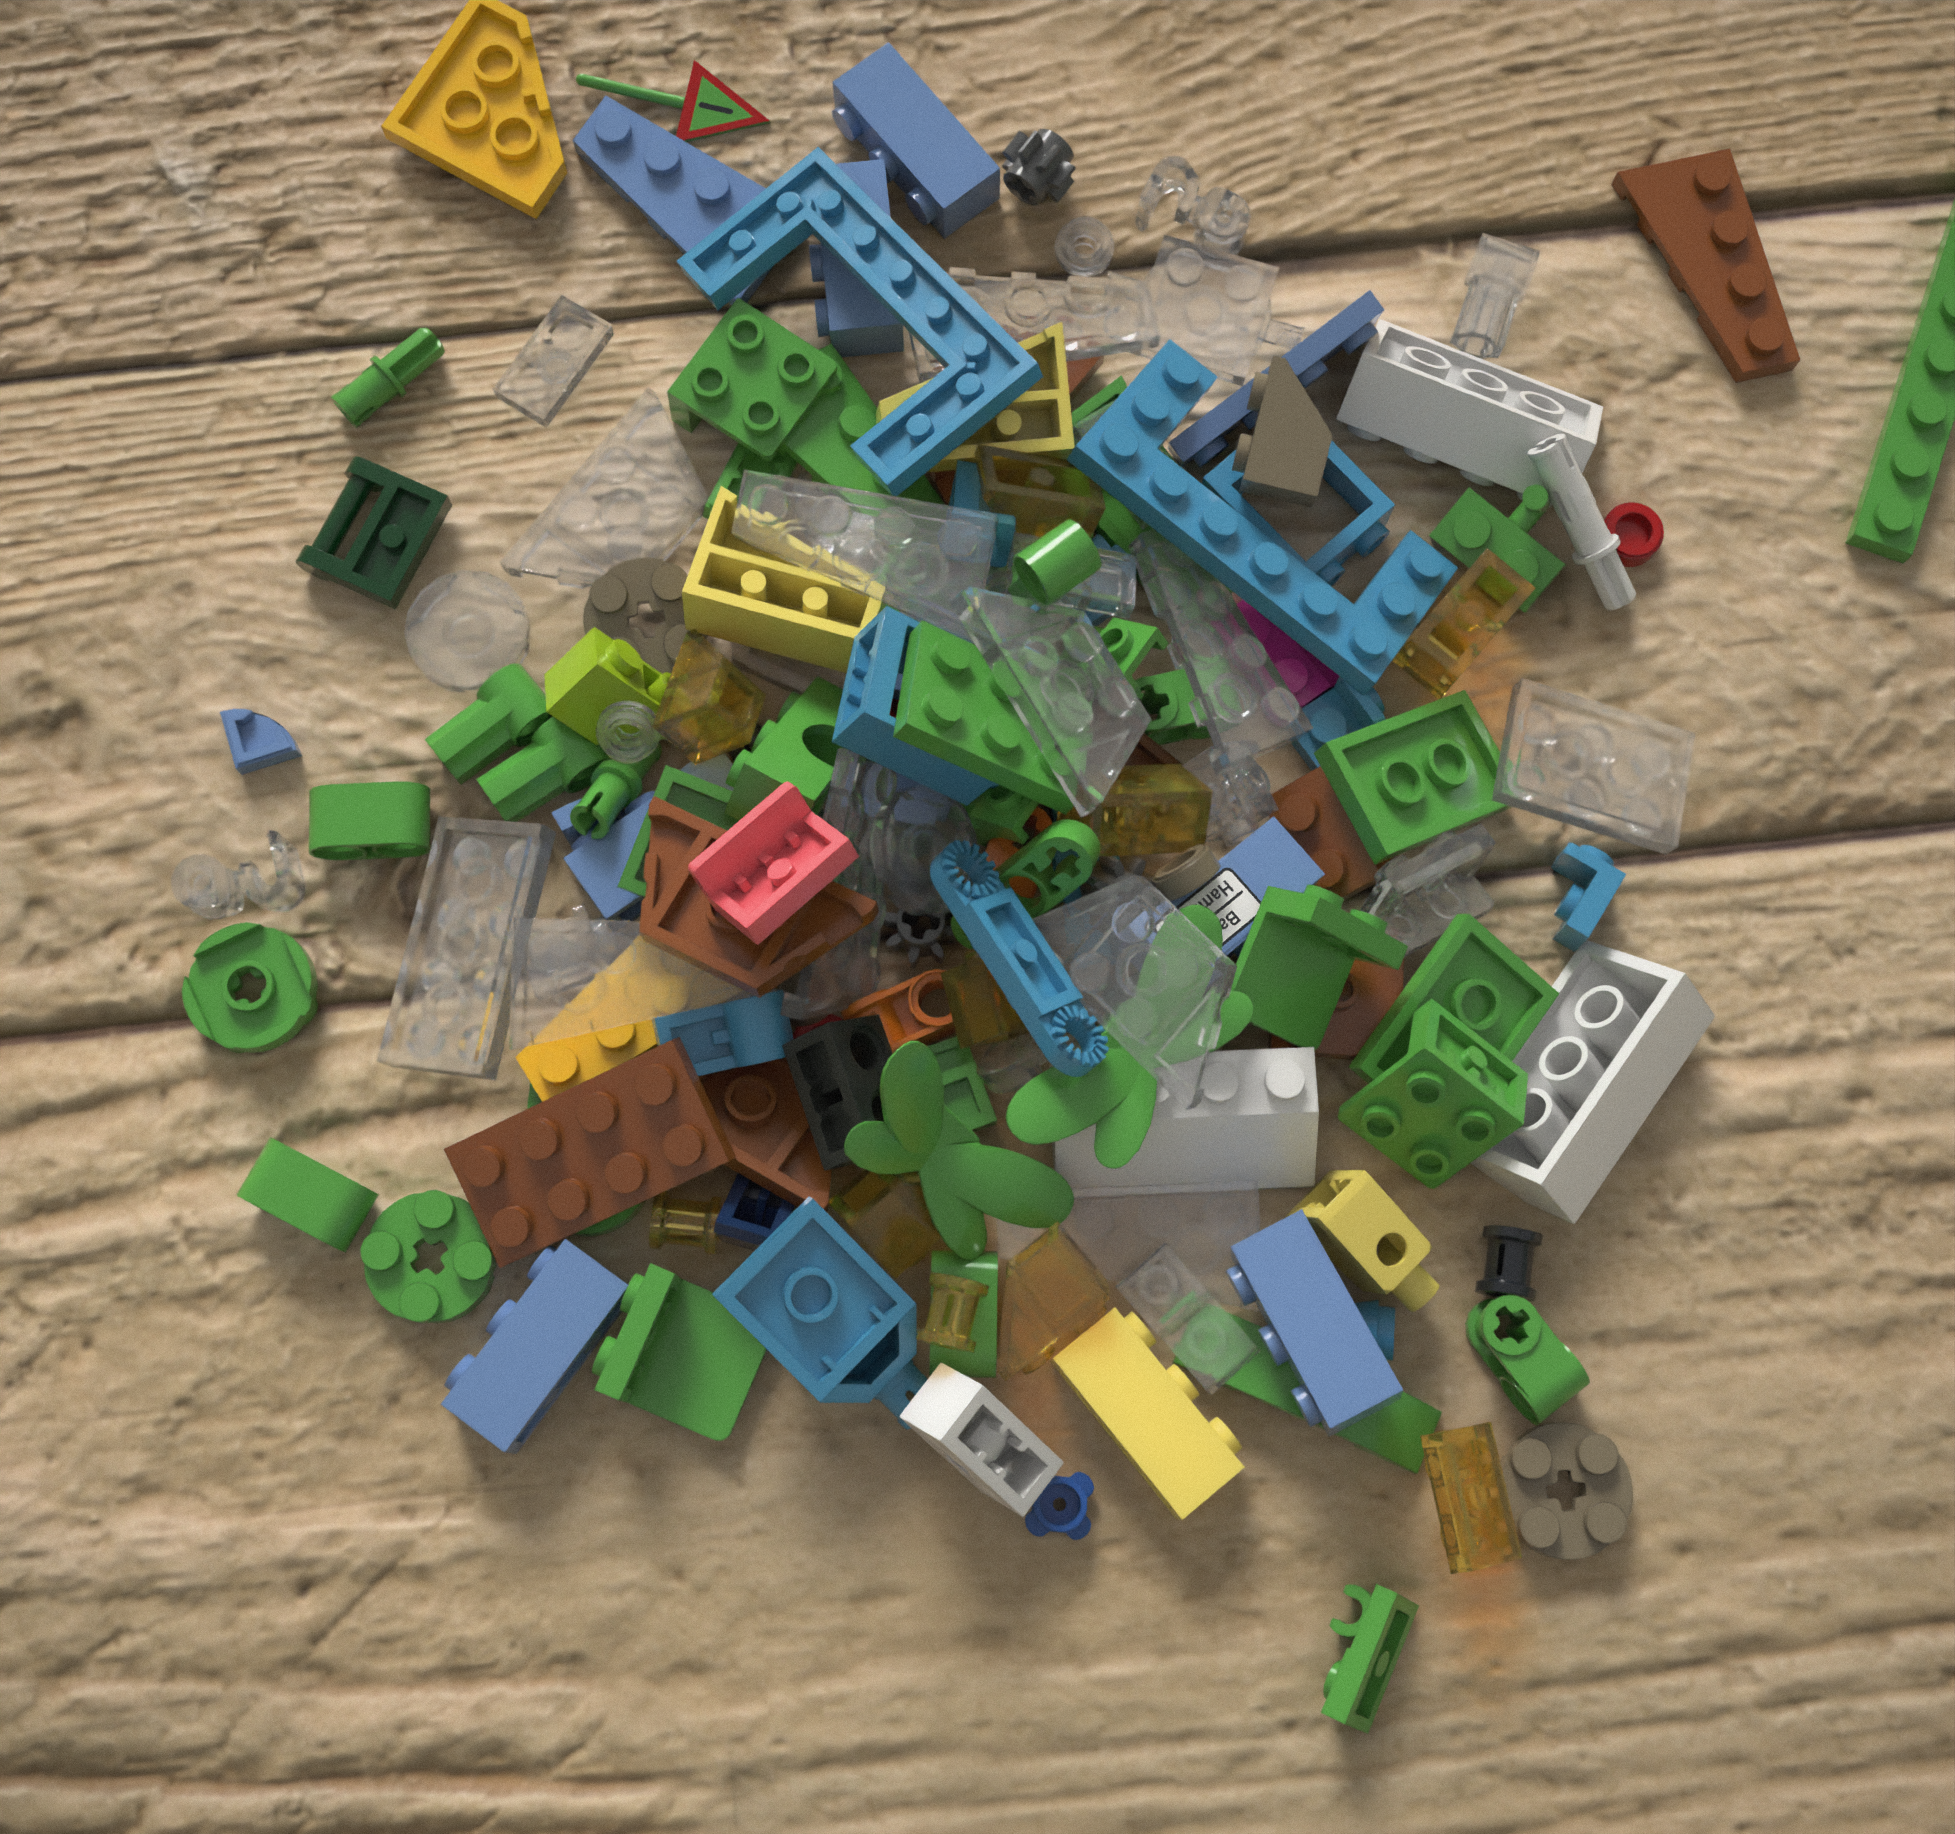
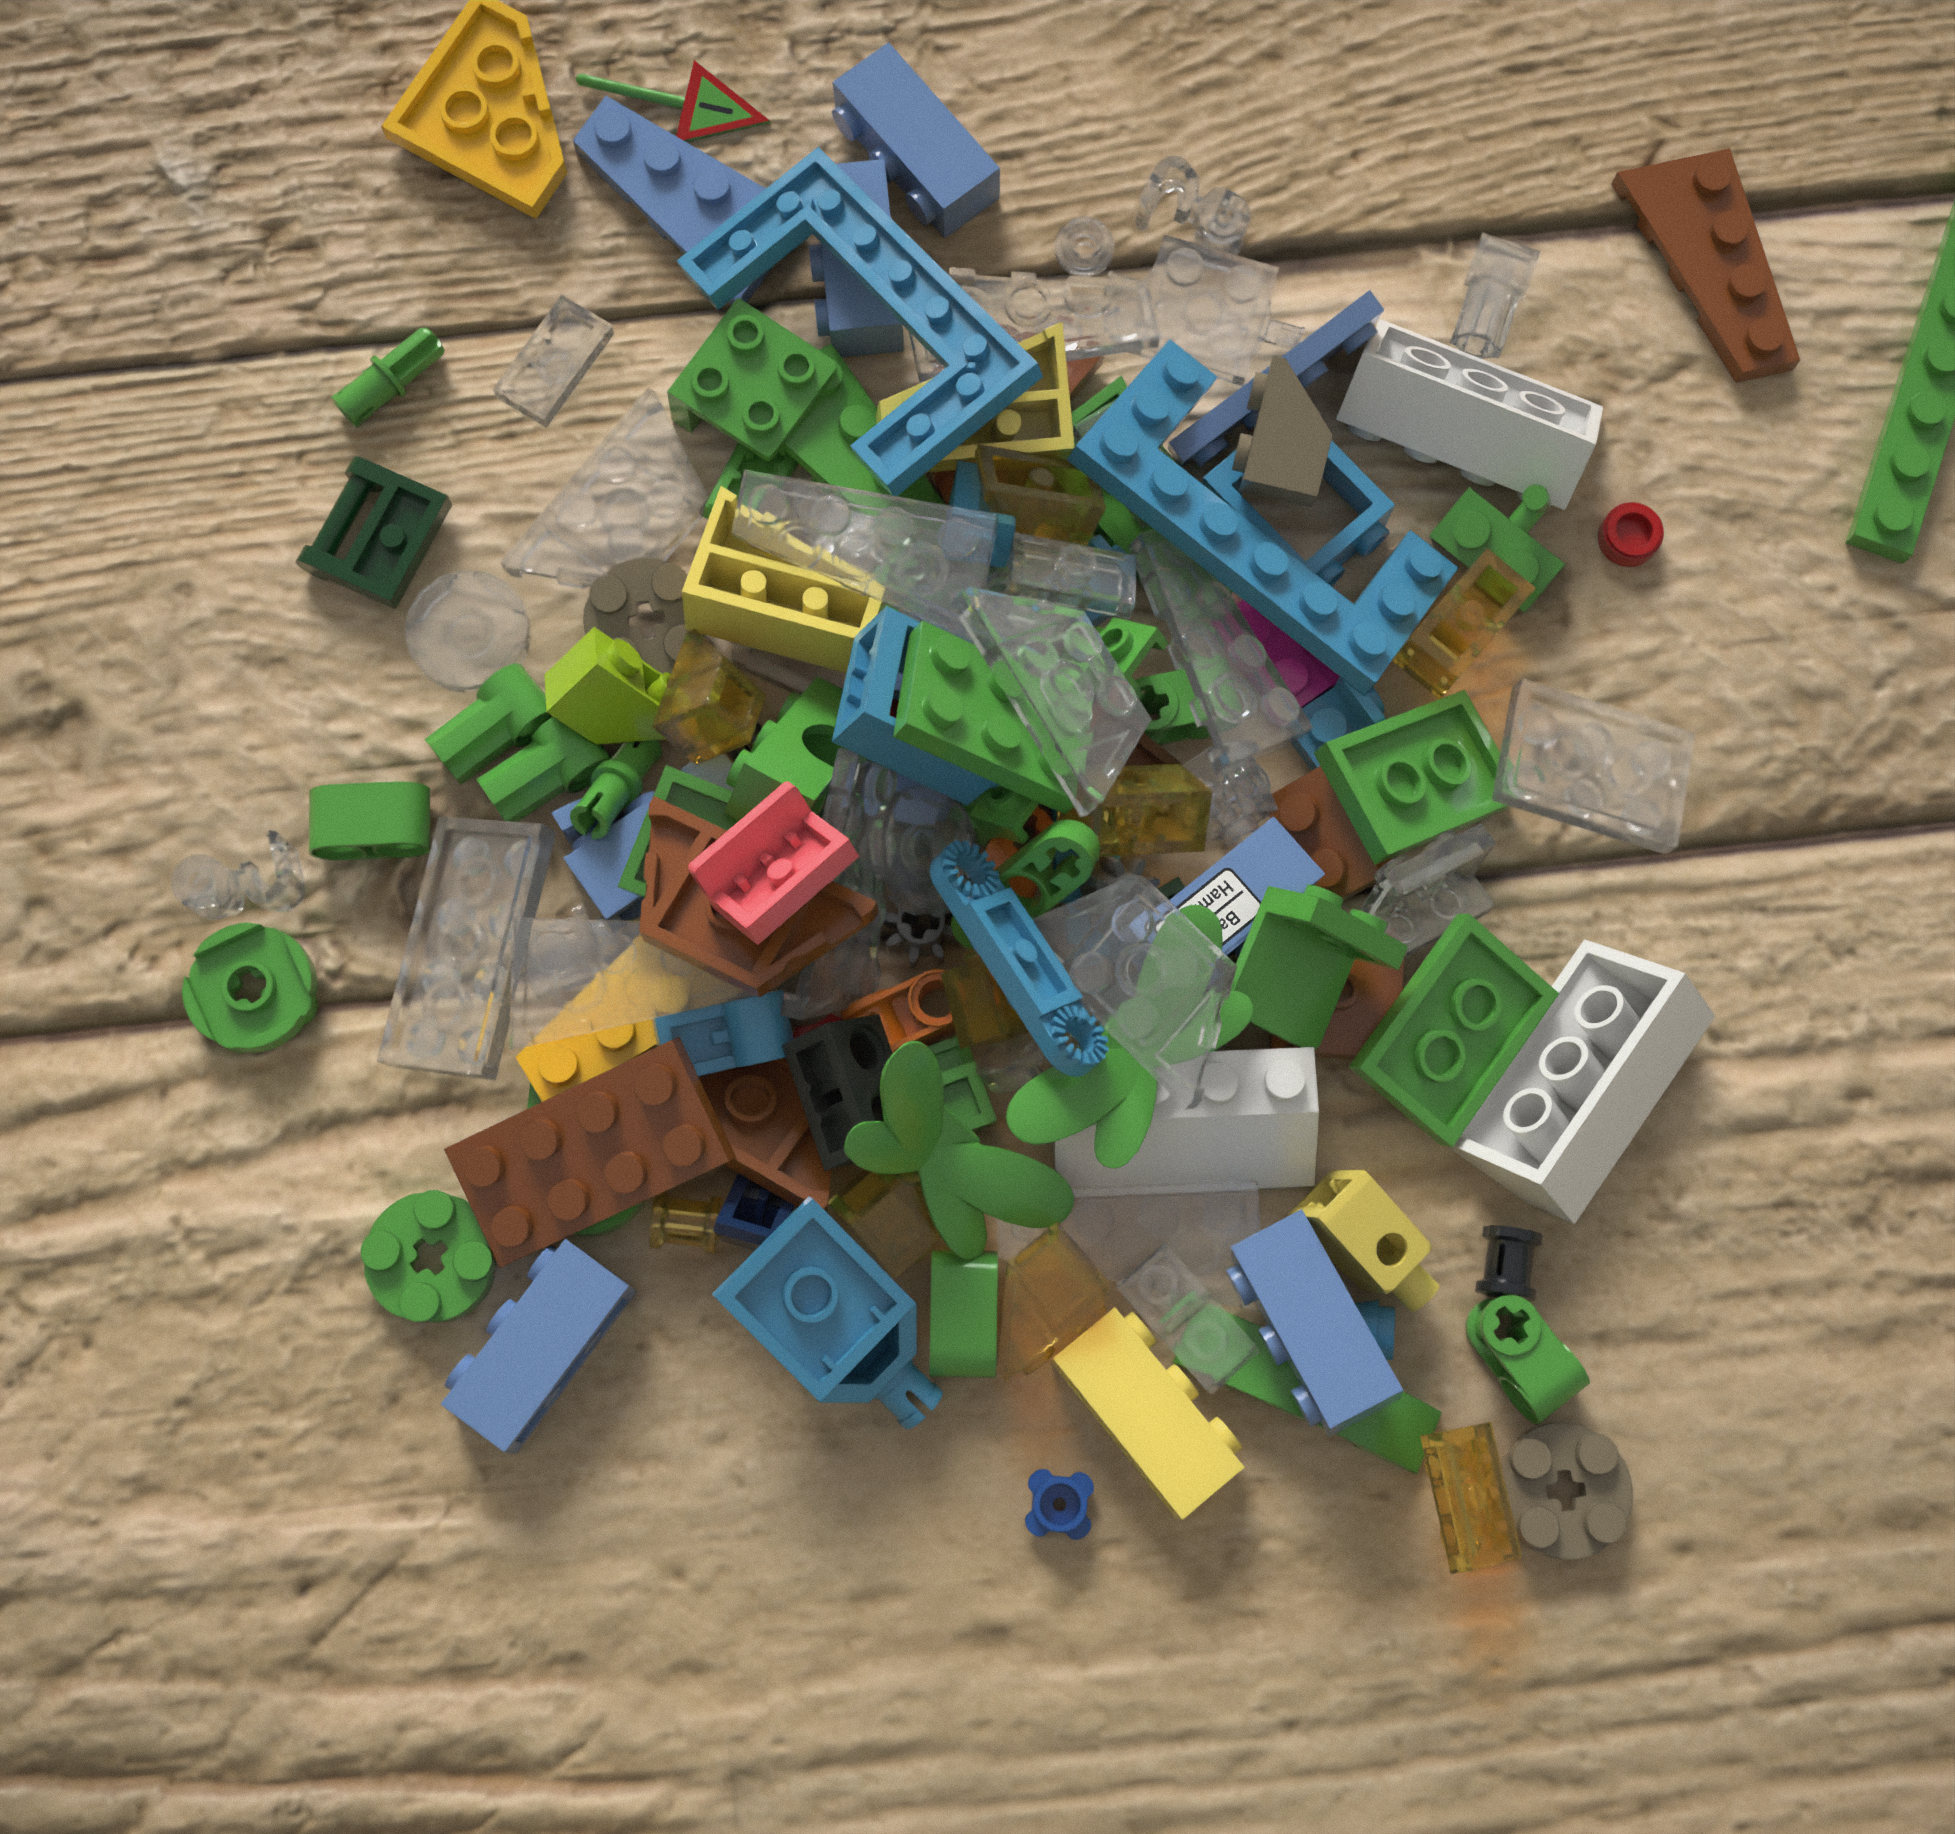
(257, 740): medium blue tile -> none
(307, 1195): bright green beam -> none
(624, 746): clear plate -> none
(679, 1355): bright green bracket -> none
(952, 1312): clear yellow bush -> none
(981, 1439): white brick -> none
(1038, 166): dark grey gear -> none
(1054, 564): bright green piece -> none
(1186, 872): dark tan tile -> none
(1360, 1679): bright green plate -> none
(1440, 1100): bright green bracket -> none
(1582, 520): white axle -> none
(1584, 906): dark azure bracket -> none

